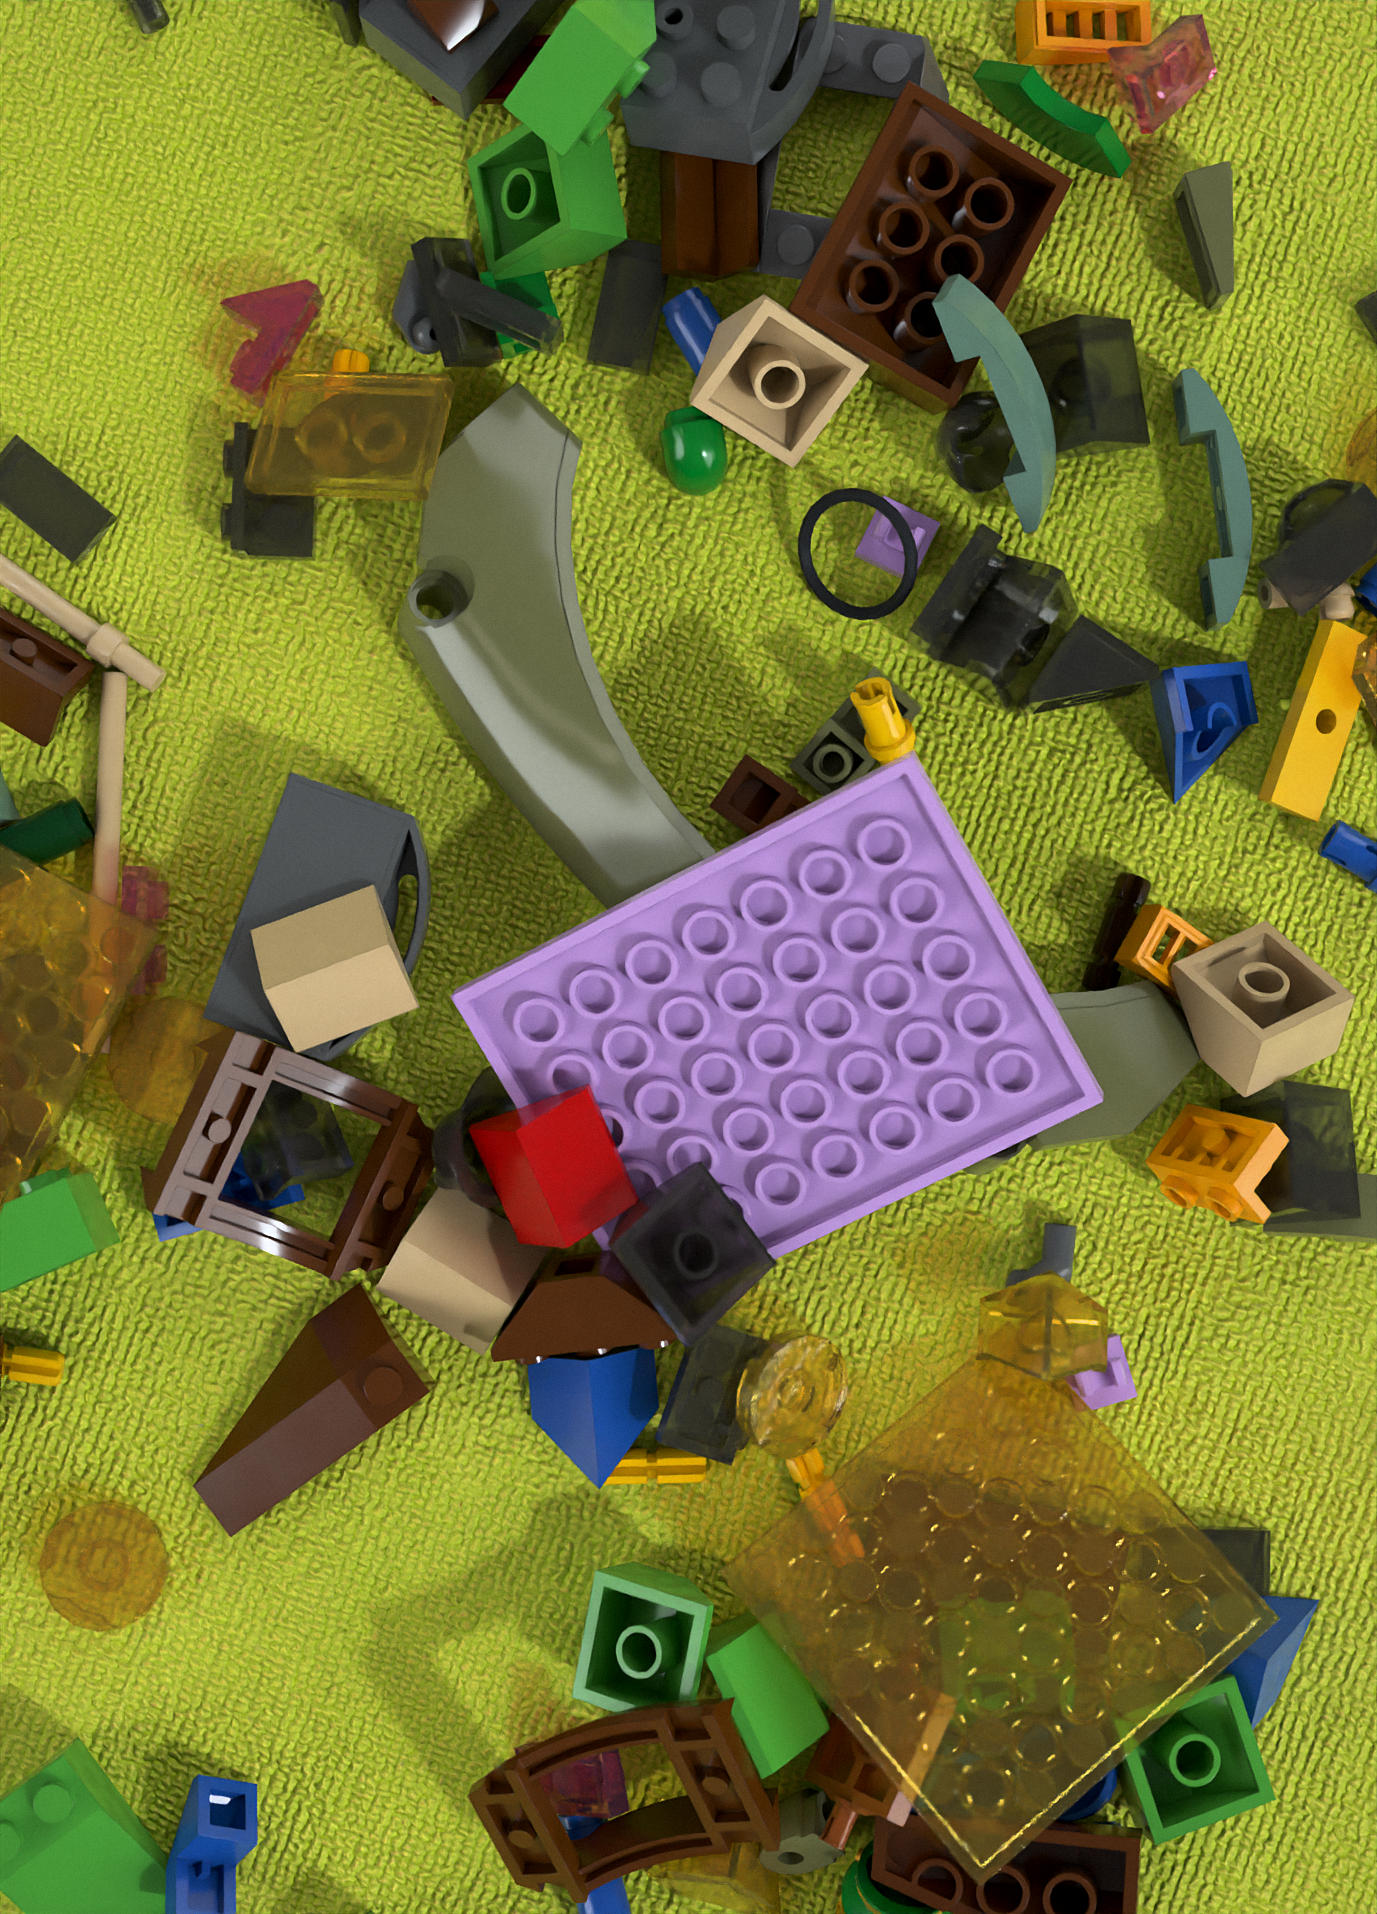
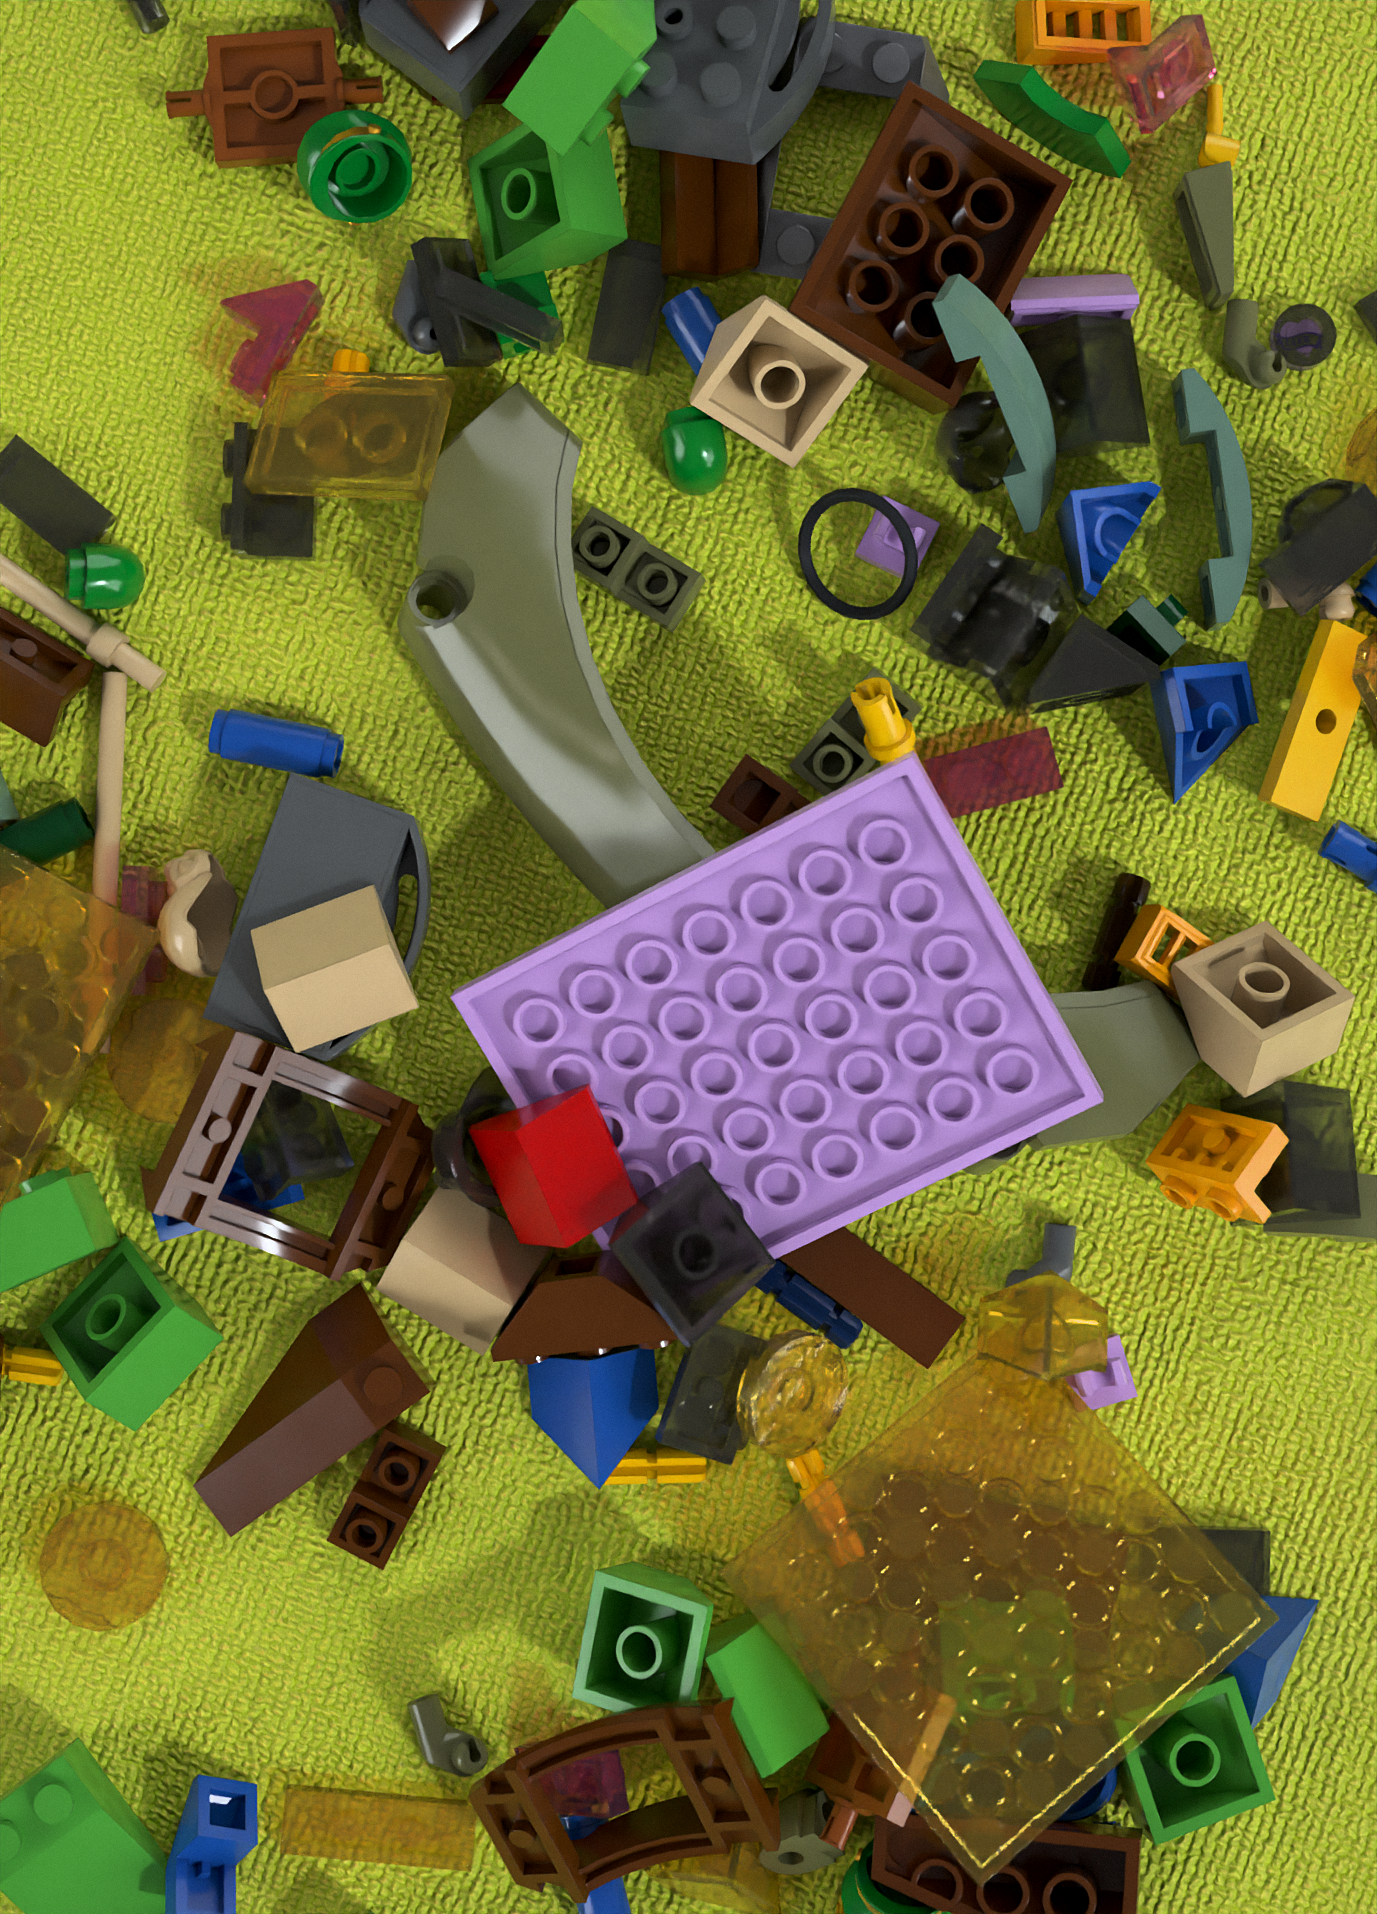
(103, 576): none -> green piece
(129, 1335): none -> bright green slope
(198, 913): none -> tan hair
(269, 92): none -> dark orange plate
(276, 743): none -> blue piece
(355, 166): none -> green piece
(378, 1827): none -> clear yellow tile
(386, 1494): none -> reddish brown slope
(443, 1744): none -> olive arm
(634, 570): none -> olive slope
(811, 1305): none -> dark blue axle
(878, 1293): none -> reddish brown tile
(995, 773): none -> clear pink plate
(1055, 298): none -> lavender slope
(1097, 528): none -> blue slope
(1151, 628): none -> dark green tile
(1216, 147): none -> yellow hand
(1244, 353): none -> olive arm
(1303, 336): none -> clear smoke tile

